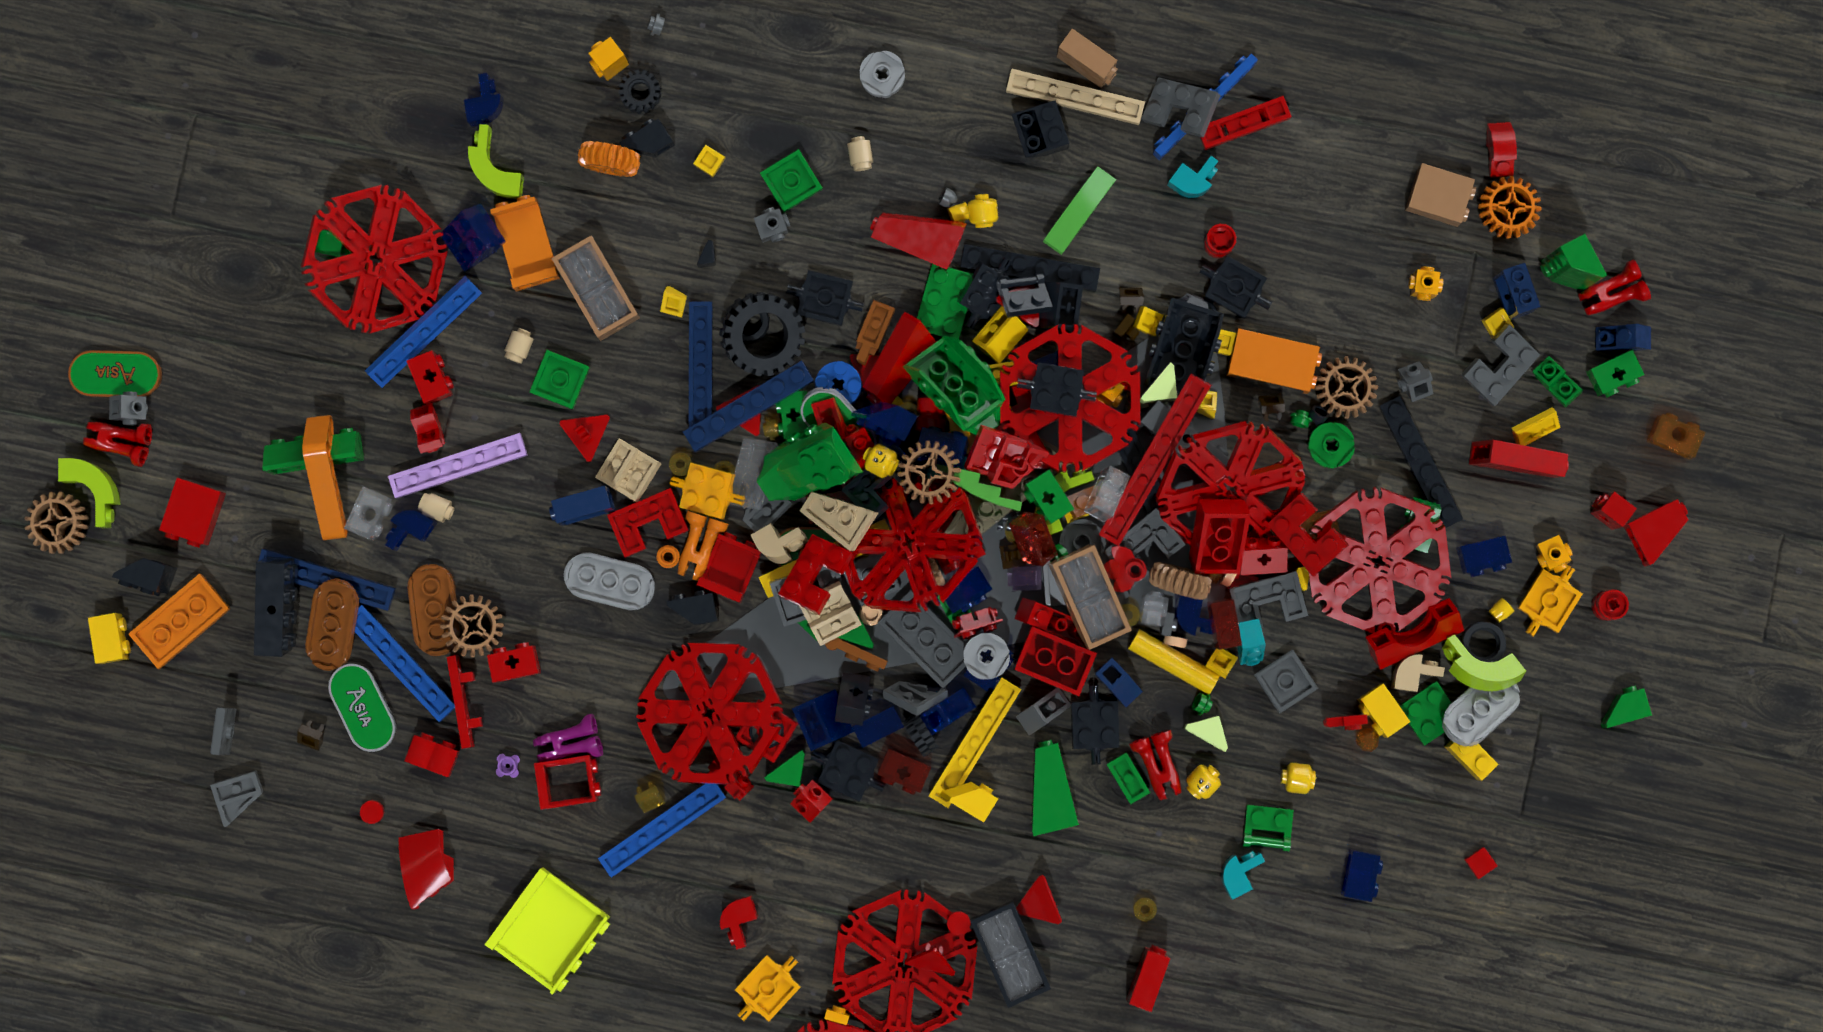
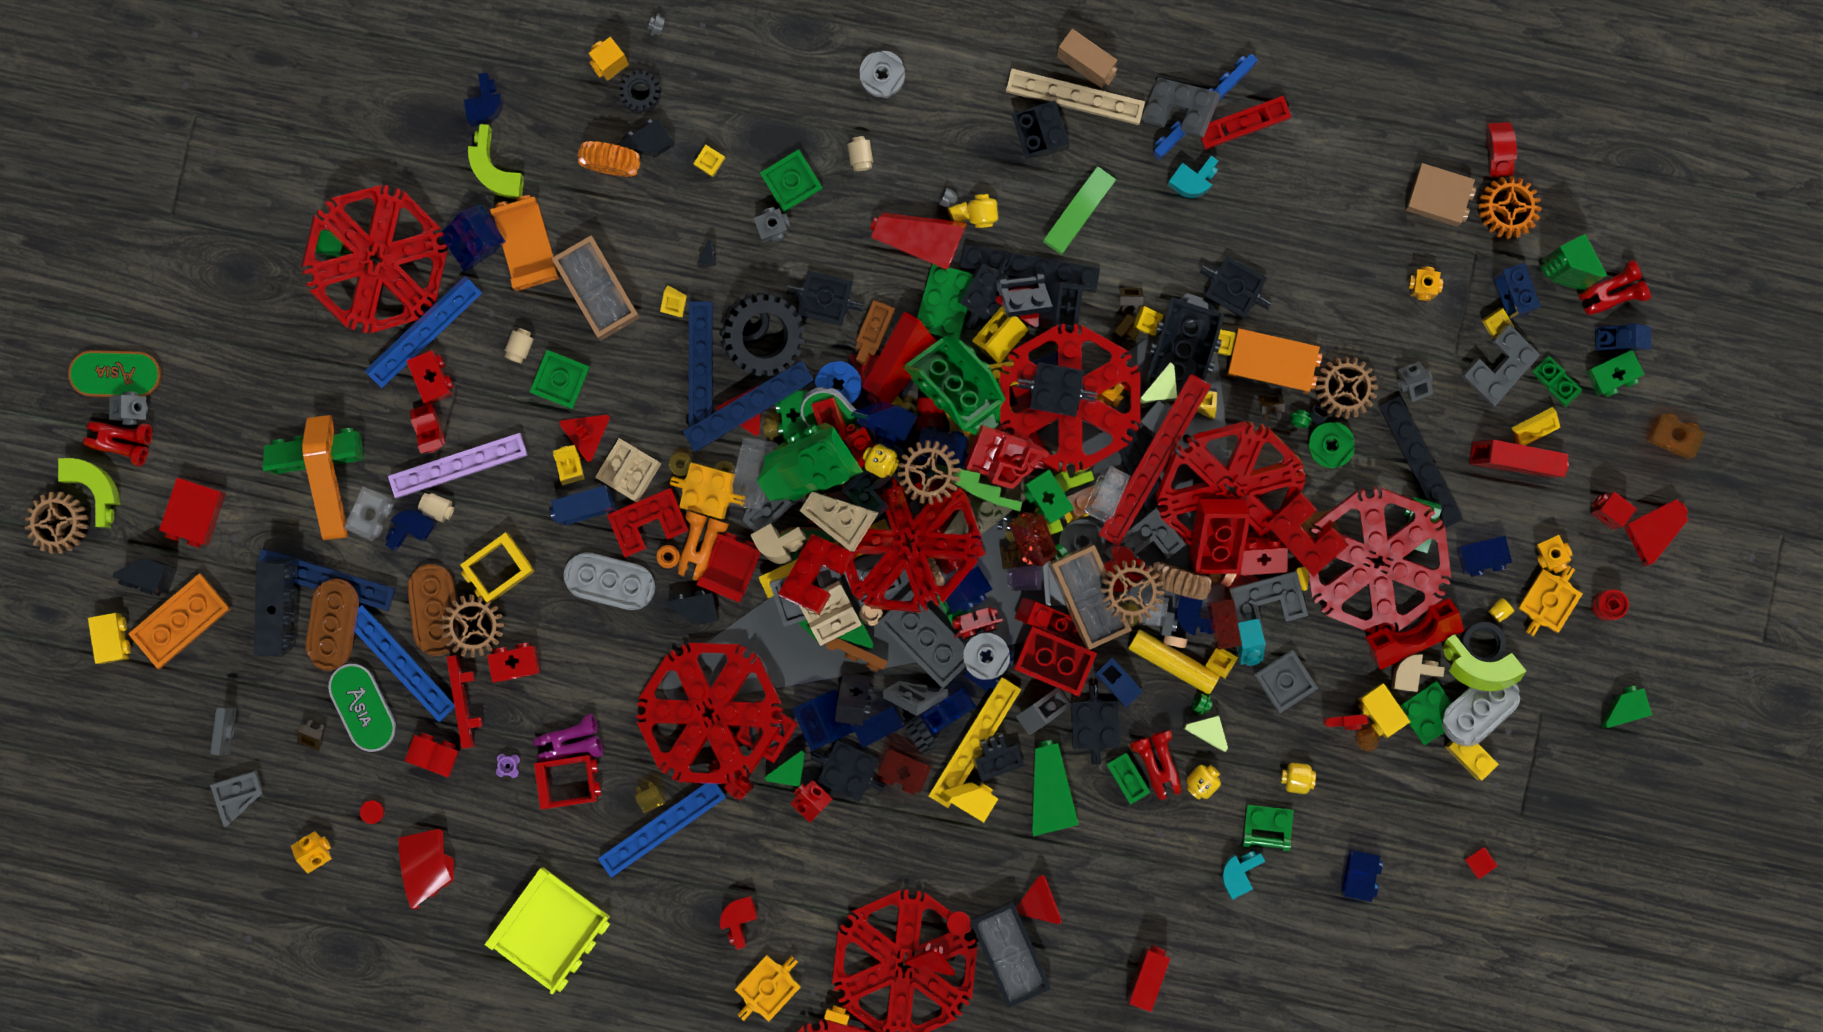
(311, 852): none -> light orange brick
(515, 553): none -> yellow window
(568, 464): none -> yellow bracket
(997, 758): none -> black hinge
(1150, 580): none -> medium nougat gear
(1152, 909): clear yellow plate -> none
(1220, 240): red wheel -> none

